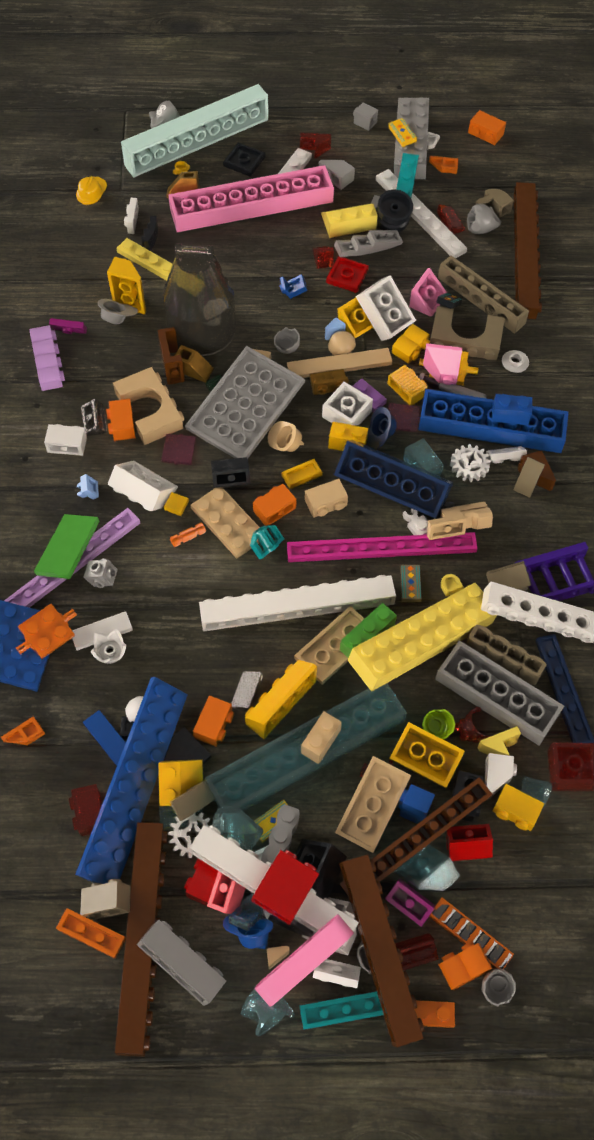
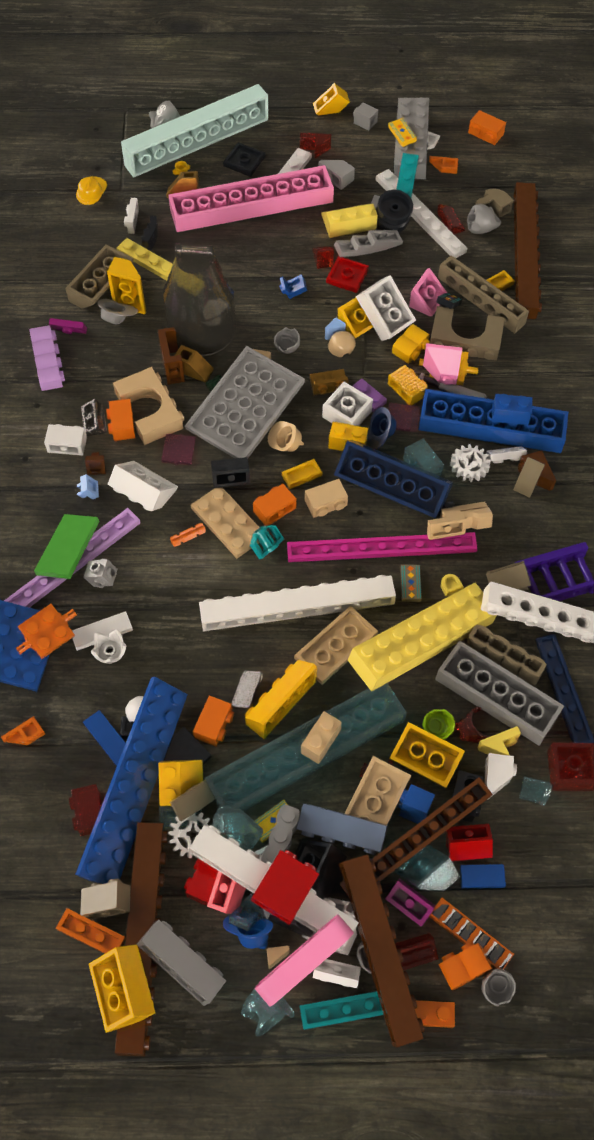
(93, 279): none -> dark tan slope
(95, 464): none -> reddish brown tile
(121, 987): none -> yellow slope
(176, 504): yellow tile -> none
(331, 101): none -> yellow slope
(342, 827): none -> sand blue brick
(348, 362): tan tile -> none
(374, 624): bright green brick -> none
(416, 524): white plate -> none
(482, 876): none -> blue tile
(501, 280): none -> yellow tile
(515, 367): white piece -> none
(518, 807): yellow brick -> none

